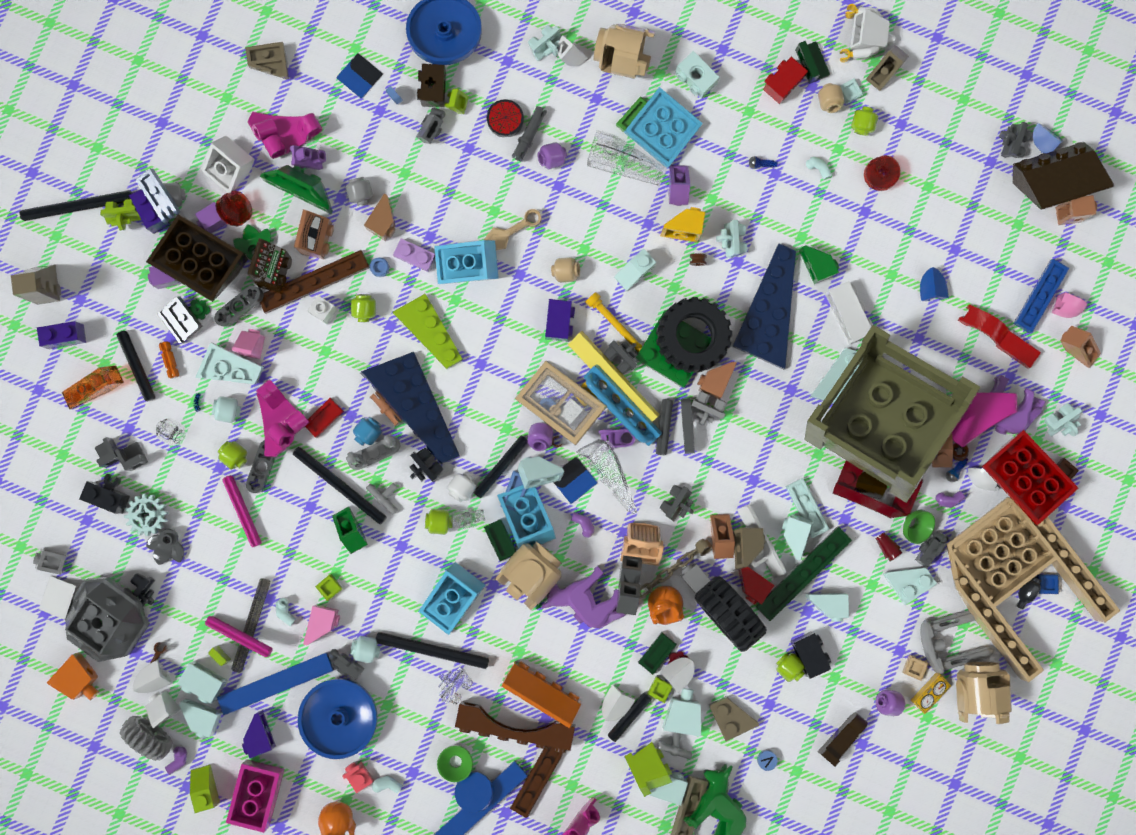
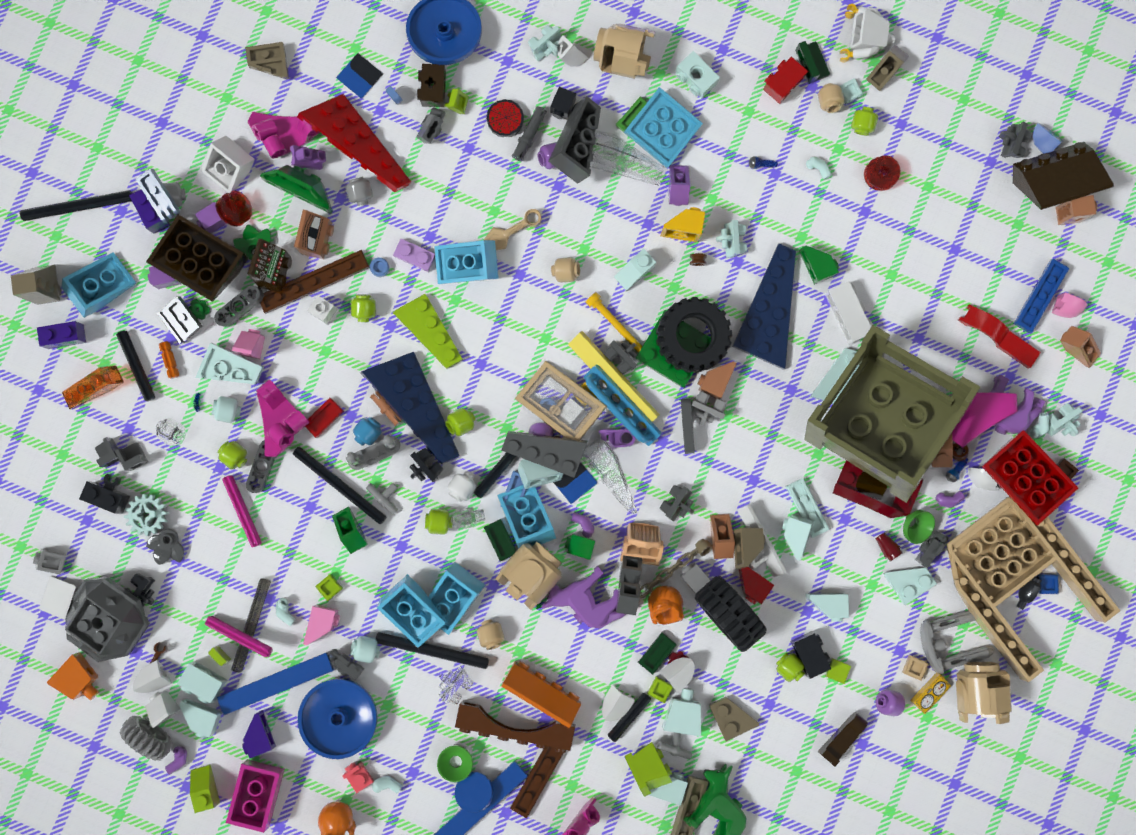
(97, 284): none -> medium azure slope
(118, 215): lime hips -> none
(353, 137): none -> red wing
(381, 220): medium nougat slope -> none
(411, 611): none -> medium azure slope
(460, 422): none -> lime head
(490, 634): none -> tan head
(554, 453): none -> dark grey wing
(558, 320): dark purple brick -> none
(562, 103): none -> black brick
(575, 145): none -> dark grey wedge
(580, 546): none -> green slope
(664, 426): dark grey axle -> none
(767, 760): medium blue tile -> none
(804, 573): dark green plate -> none
(839, 671): none -> lime tile
(933, 285): blue brick -> none
(1041, 428): none -> light aqua arm

